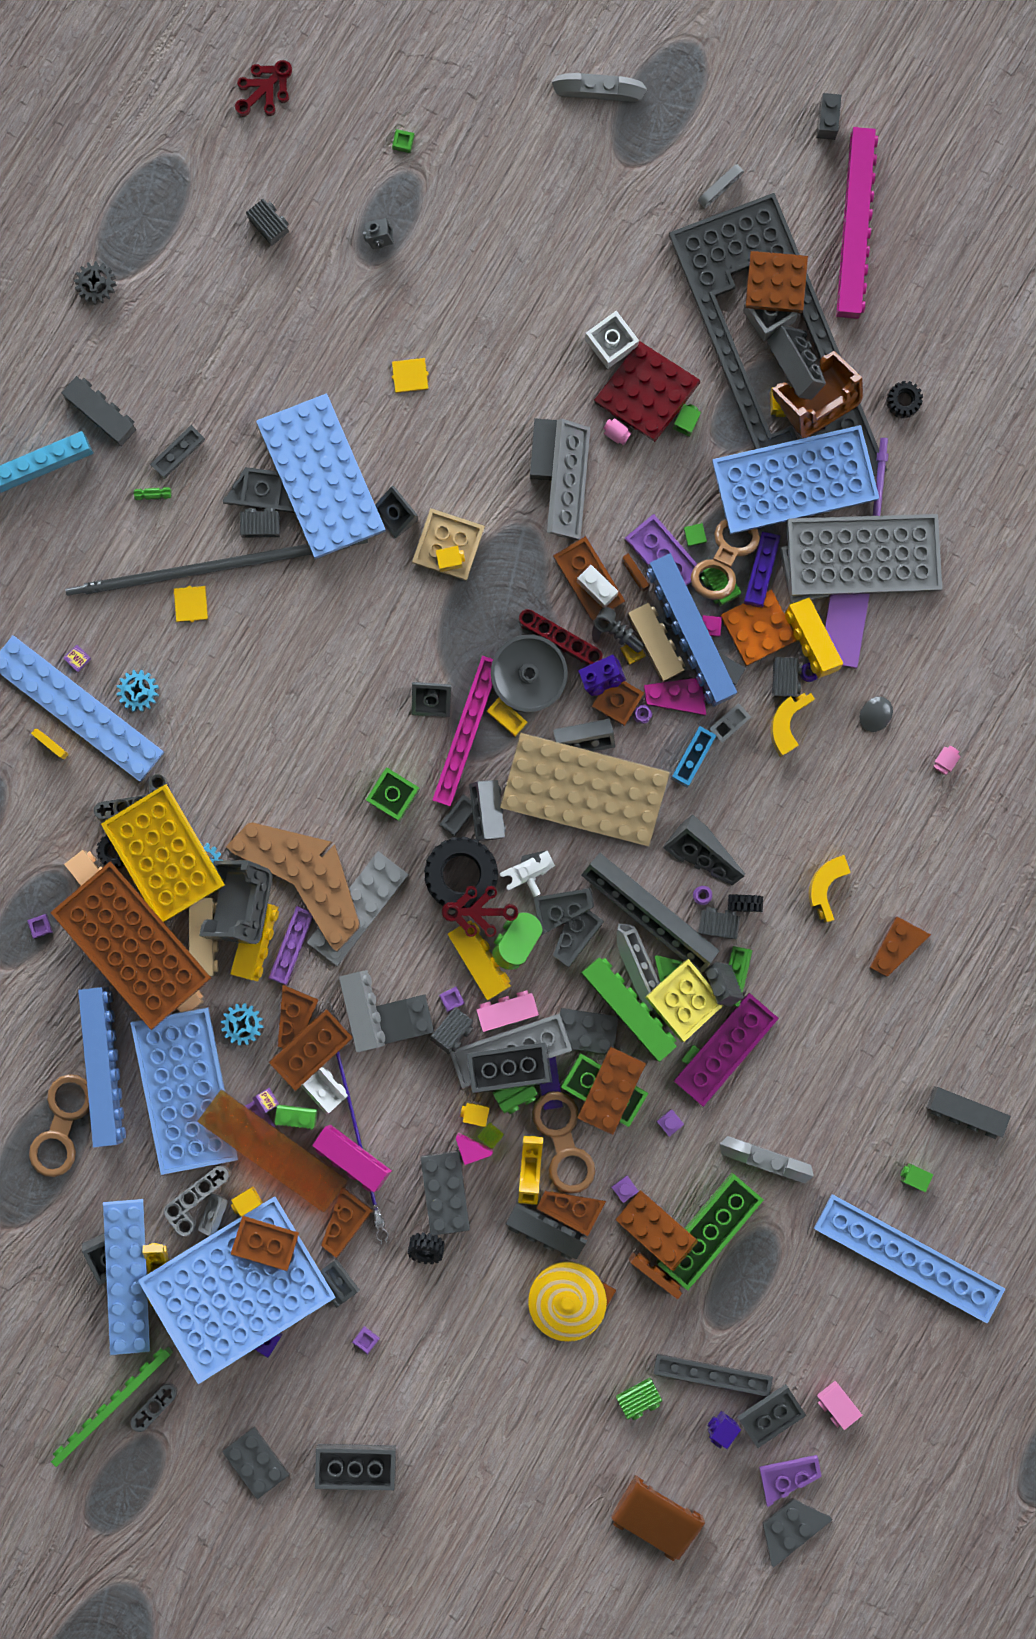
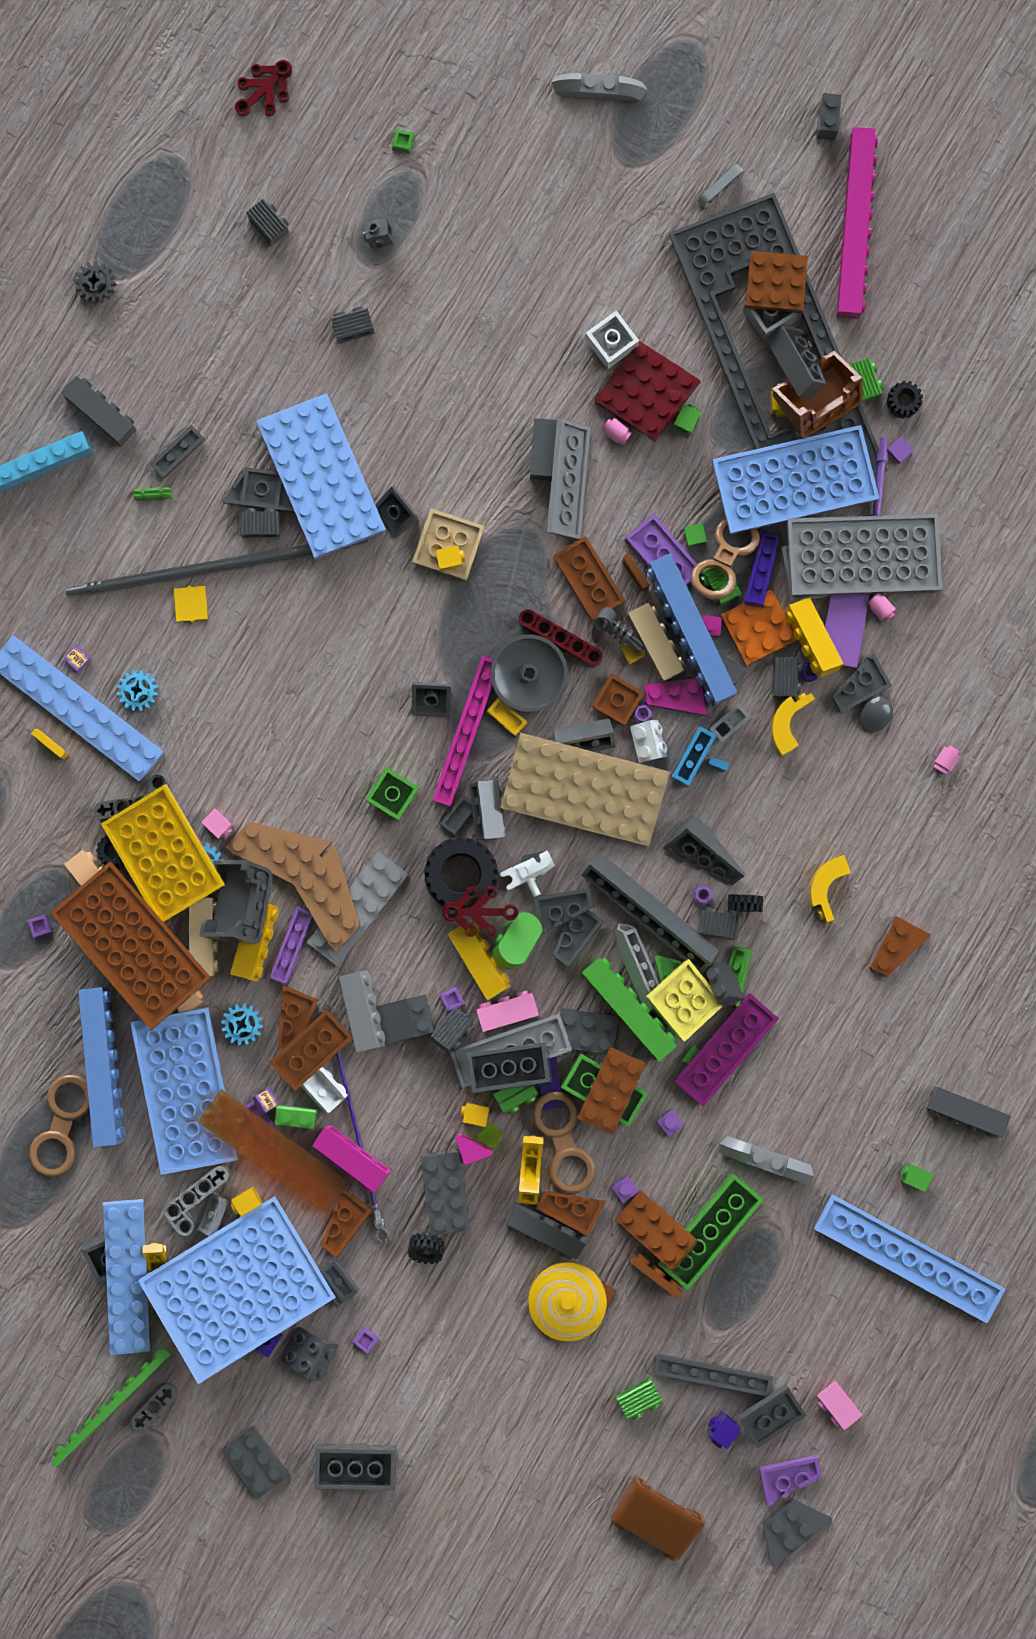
(218, 824): none -> bright pink brick
(264, 1243): dark orange plate -> none
(309, 1354): none -> dark grey bracket
(352, 325): none -> dark grey brick
(410, 375): yellow piece -> none
(597, 586): white brick -> none
(602, 675): dark purple brick -> none
(648, 741): none -> white bracket
(717, 764): none -> dark azure tile
(862, 685): none -> dark grey wing
(871, 386): none -> bright green brick
(882, 608): none -> bright pink brick
(900, 450): none -> medium lavender tile

